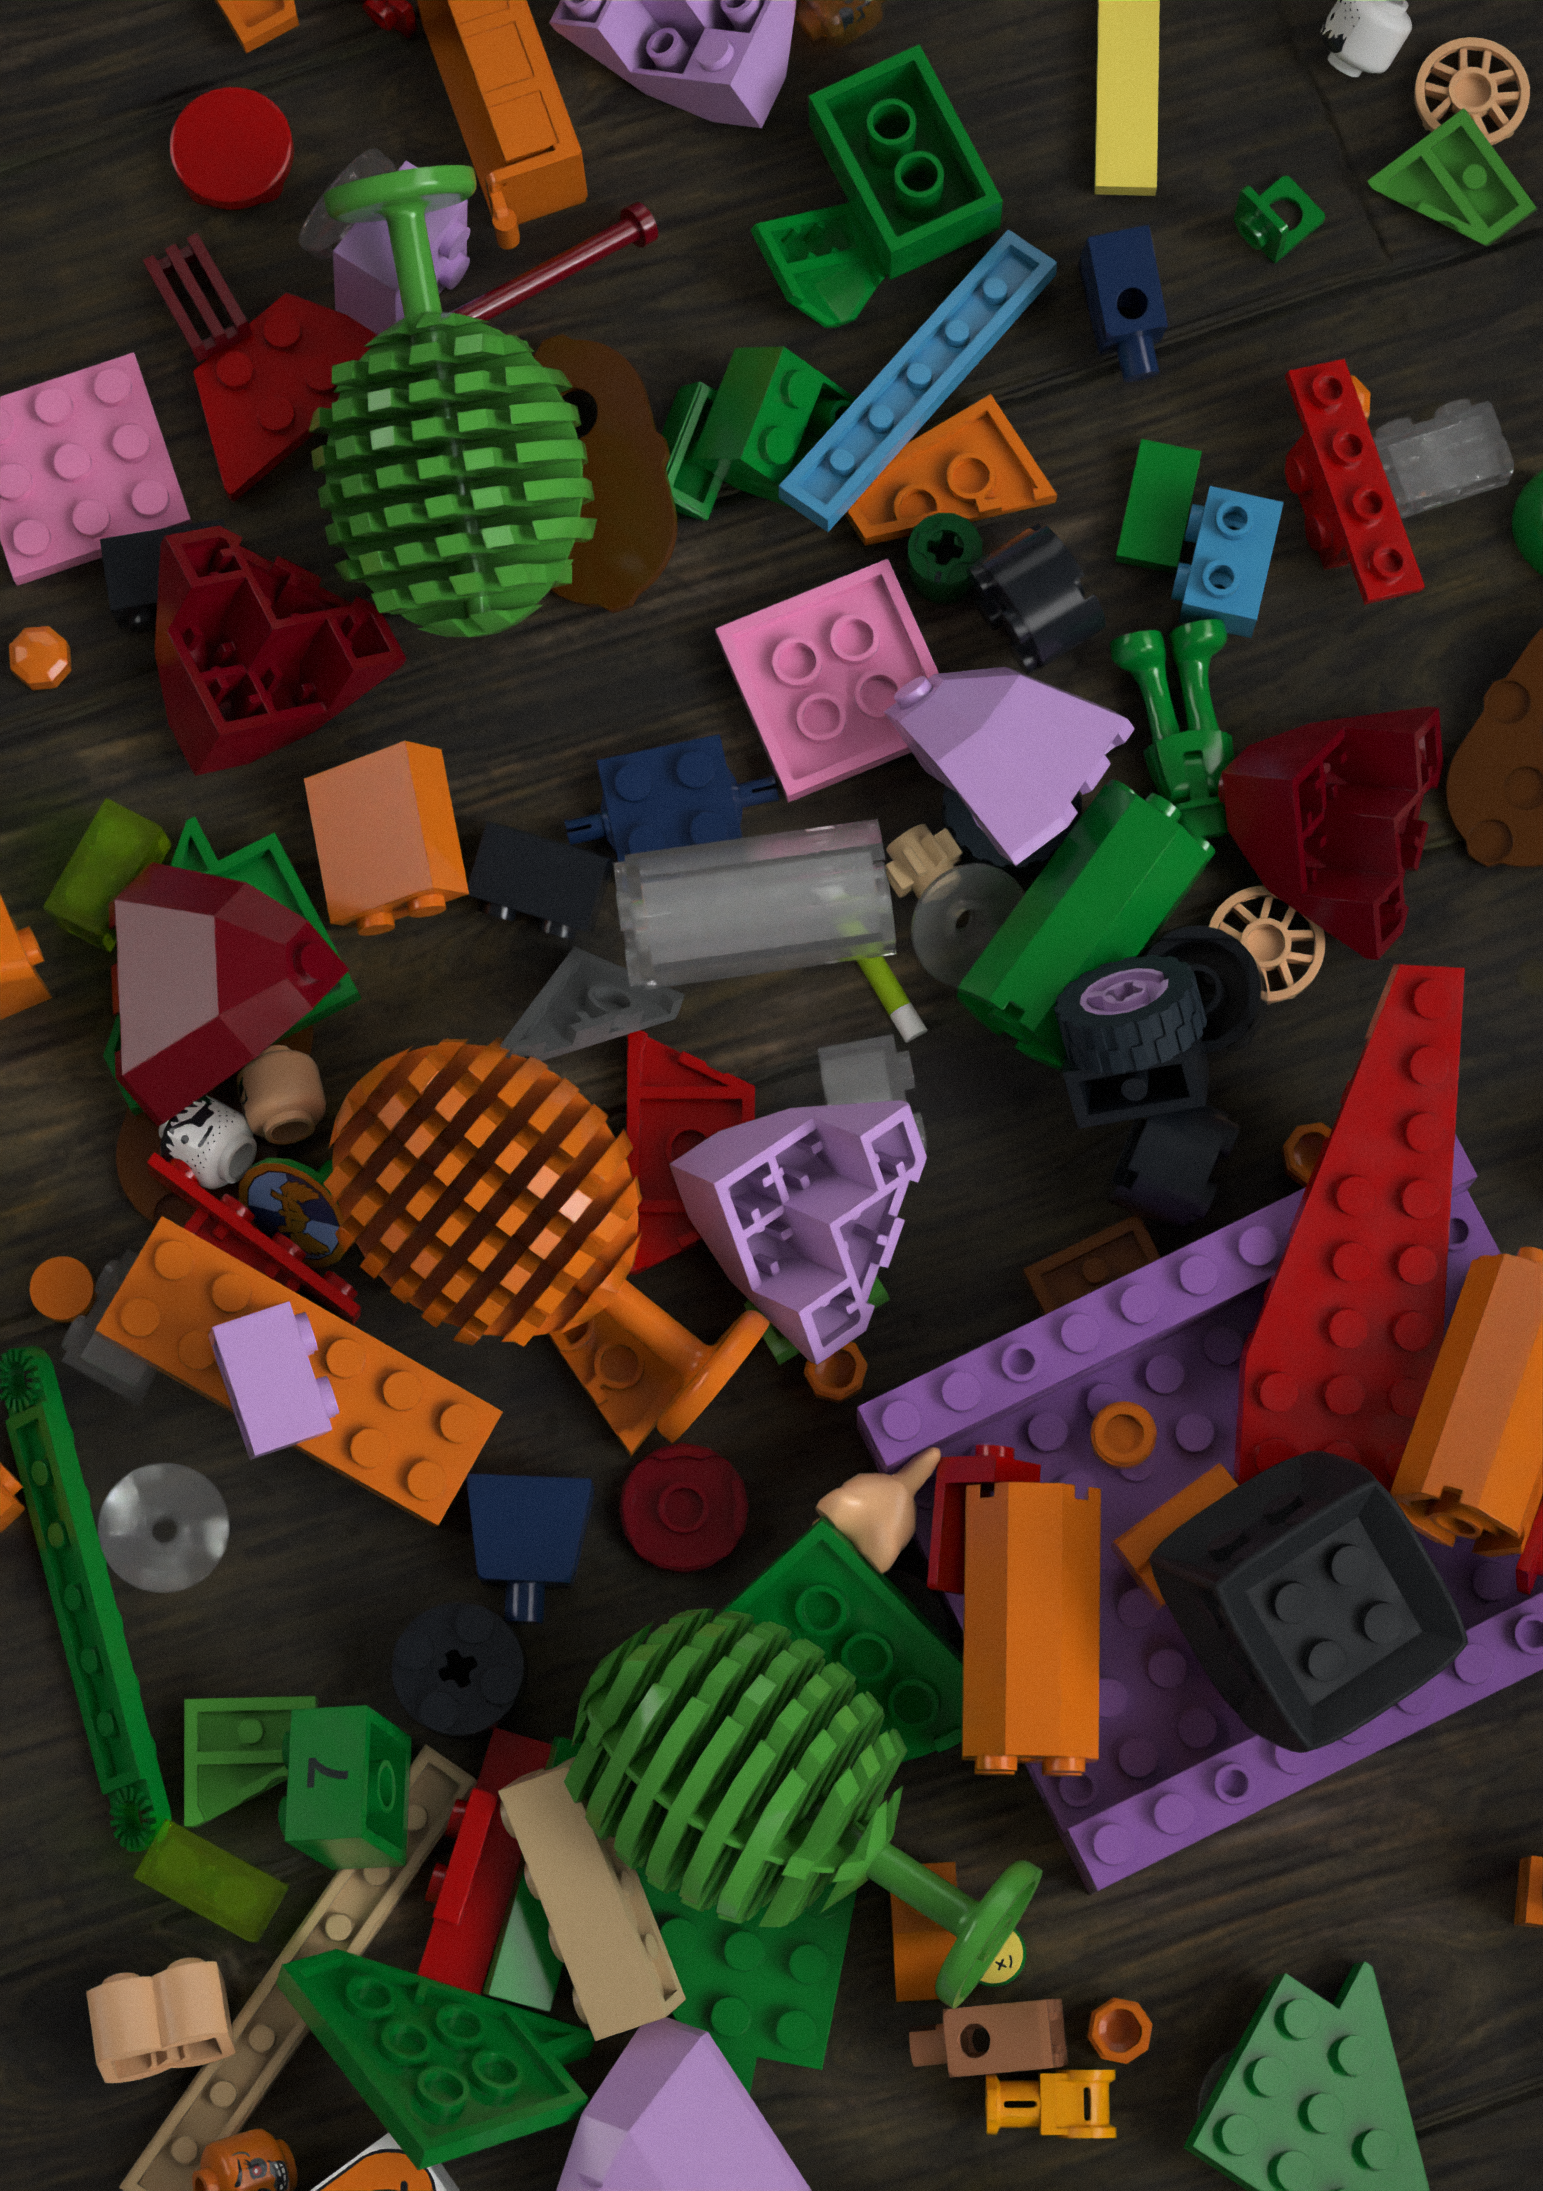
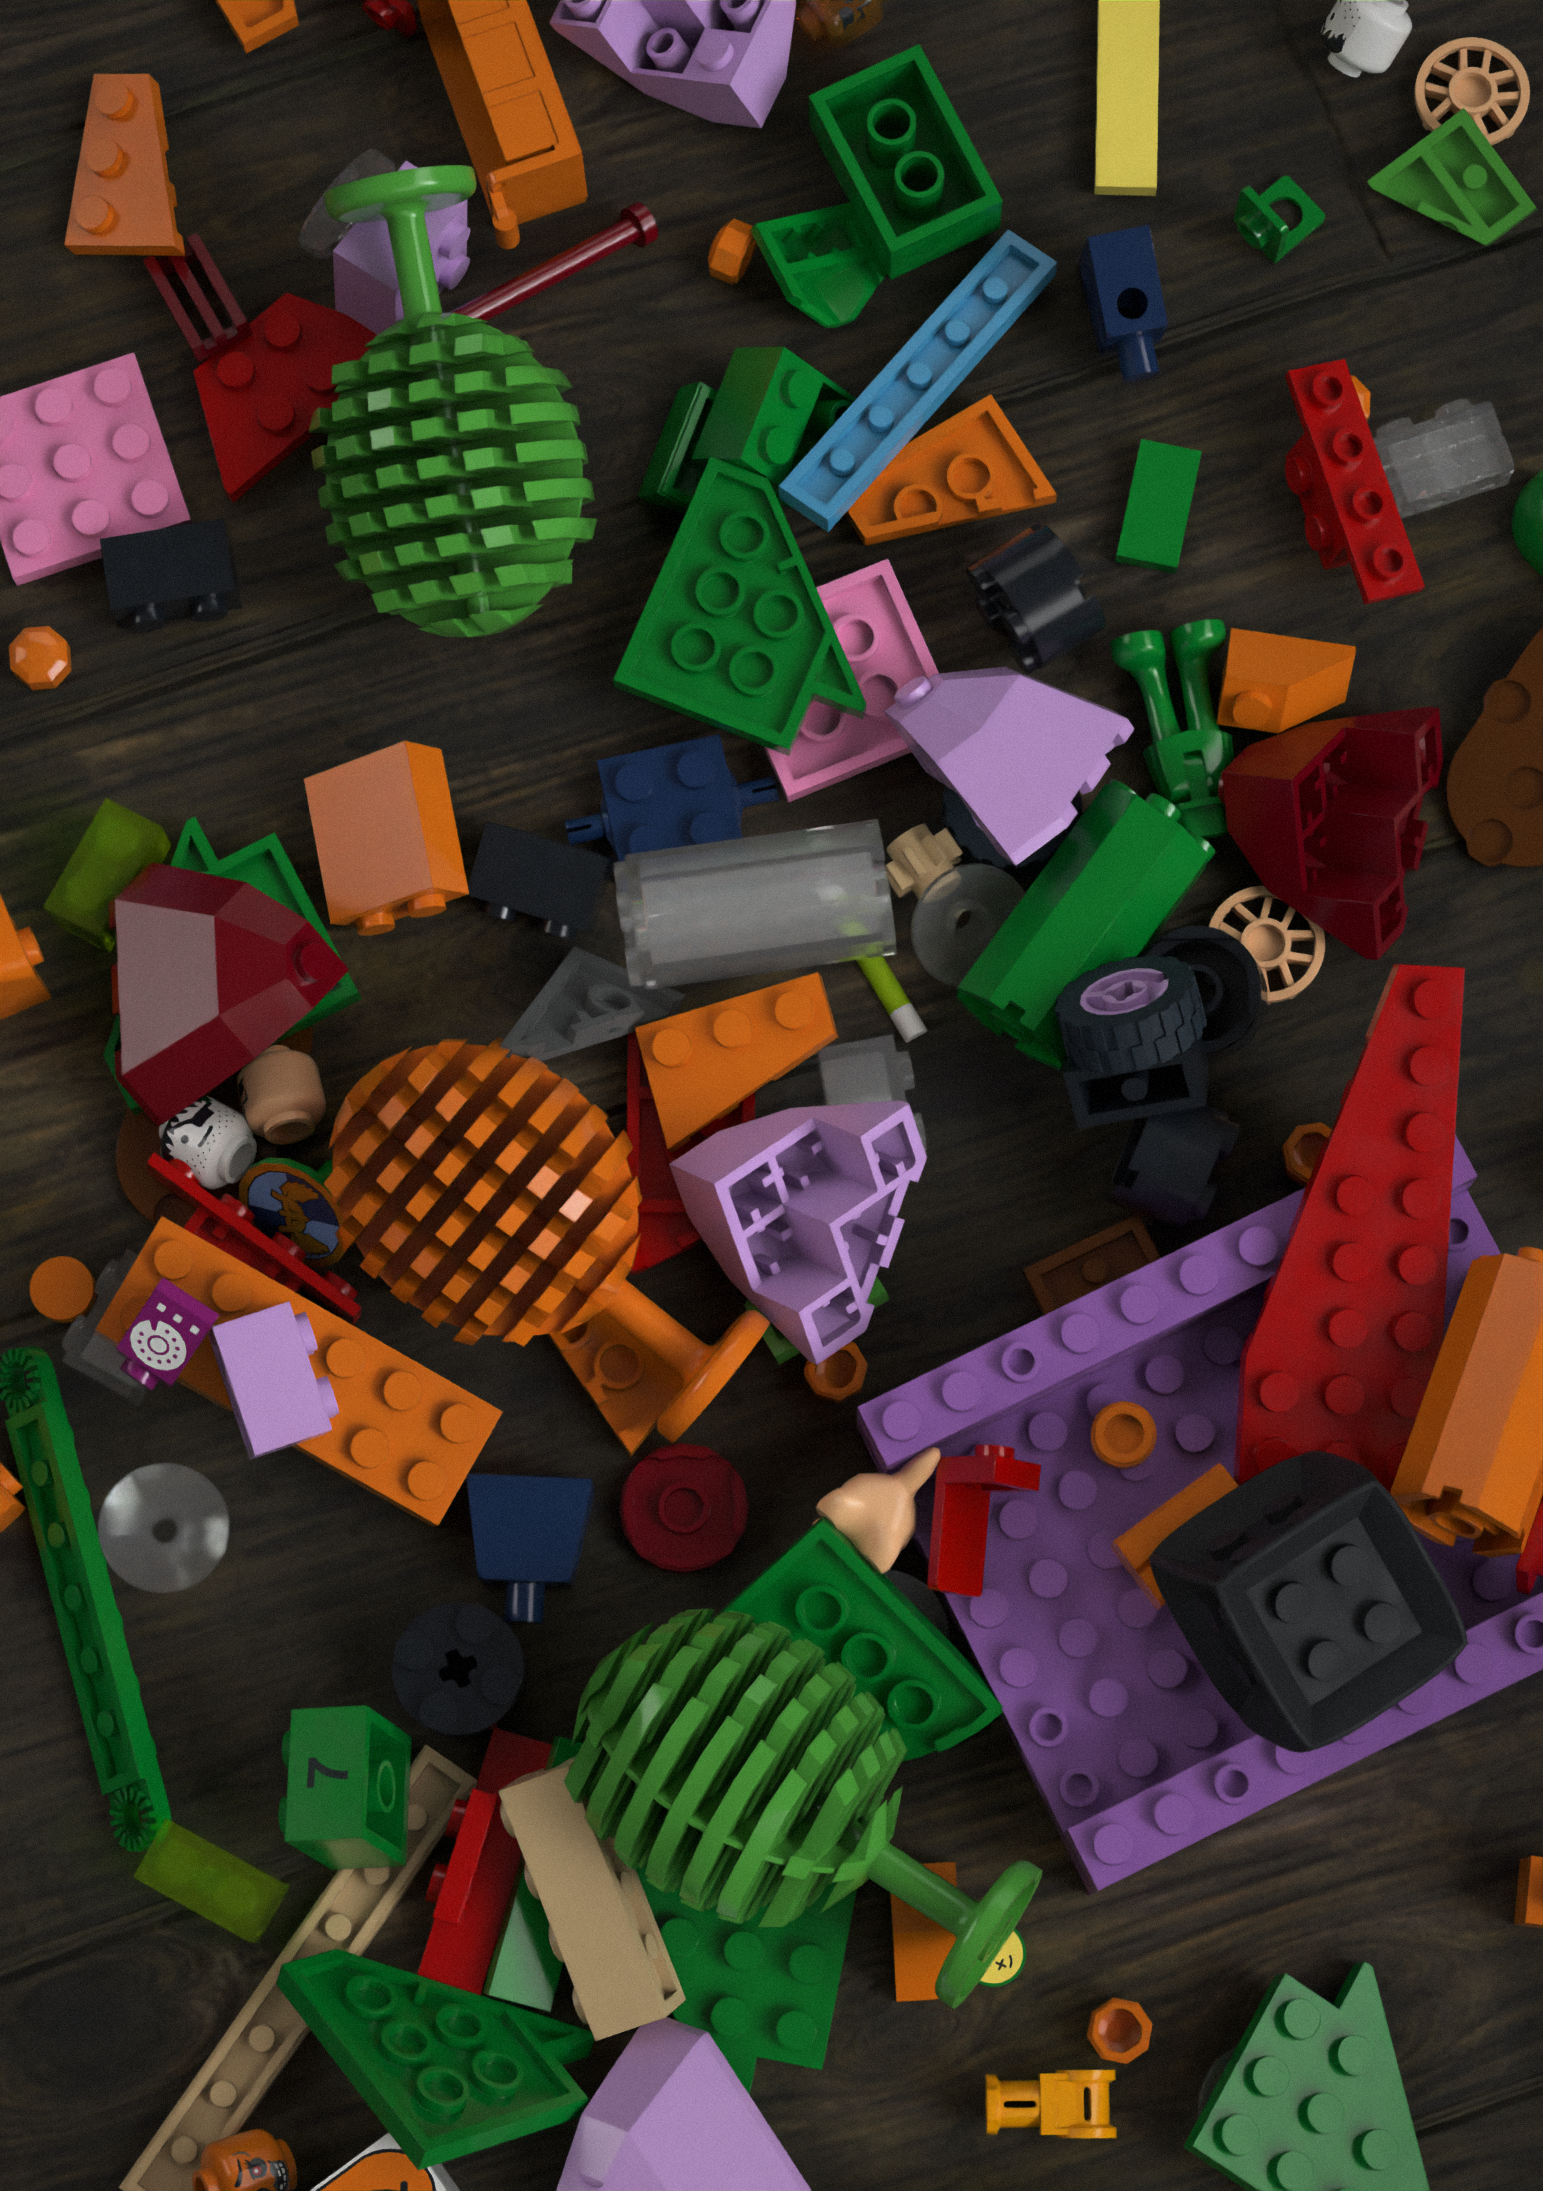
(122, 175): none -> orange wing
(160, 2020): light nougat brick -> none
(164, 1336): none -> magenta slope
(232, 149): red tile -> none
(233, 1751): bright green wing -> none
(256, 649): dark red brick -> none
(628, 479): reddish brown piece -> none
(729, 1049): none -> orange wing
(731, 251): none -> orange tile
(738, 620): none -> green wing
(939, 556): dark green piece -> none
(1020, 2033): nougat torso -> none
(1031, 1628): orange brick -> none
(1229, 560): dark azure brick -> none
(1281, 680): none -> orange slope

